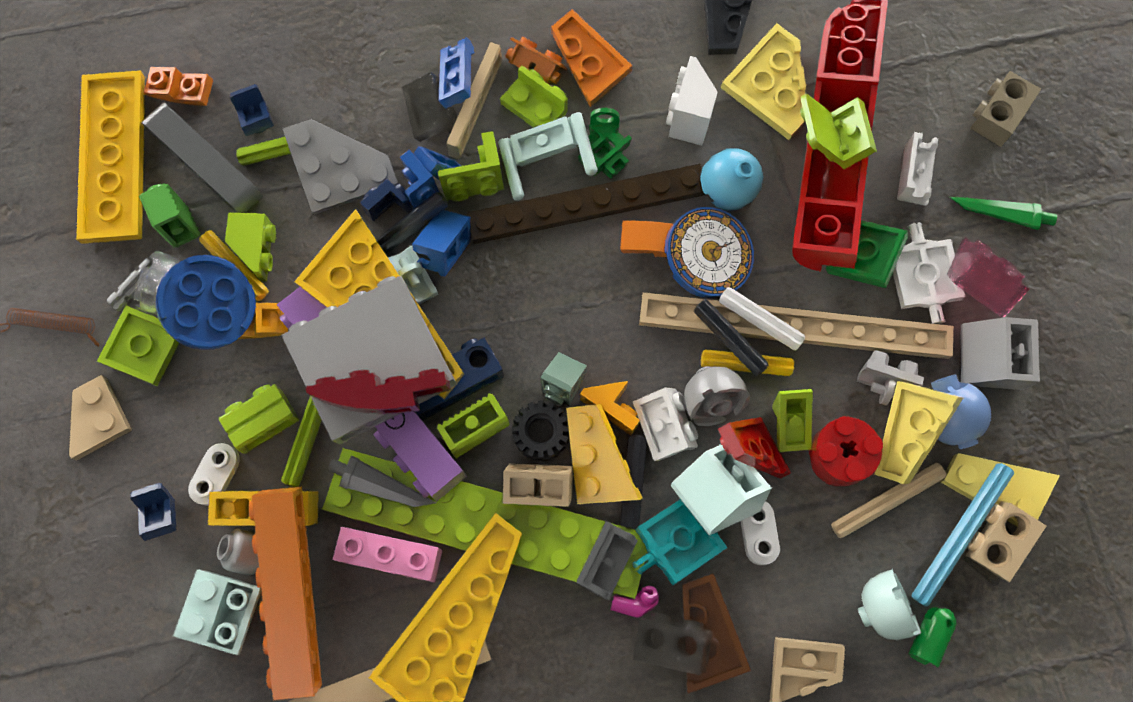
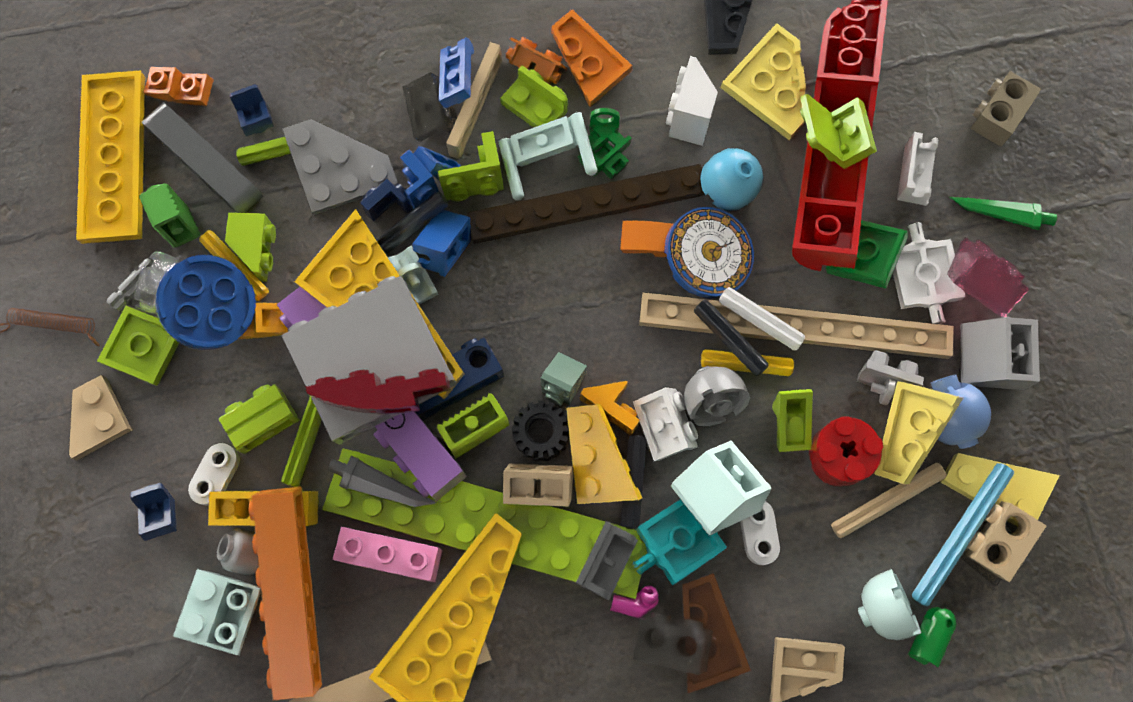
(754, 446): red wing -> none

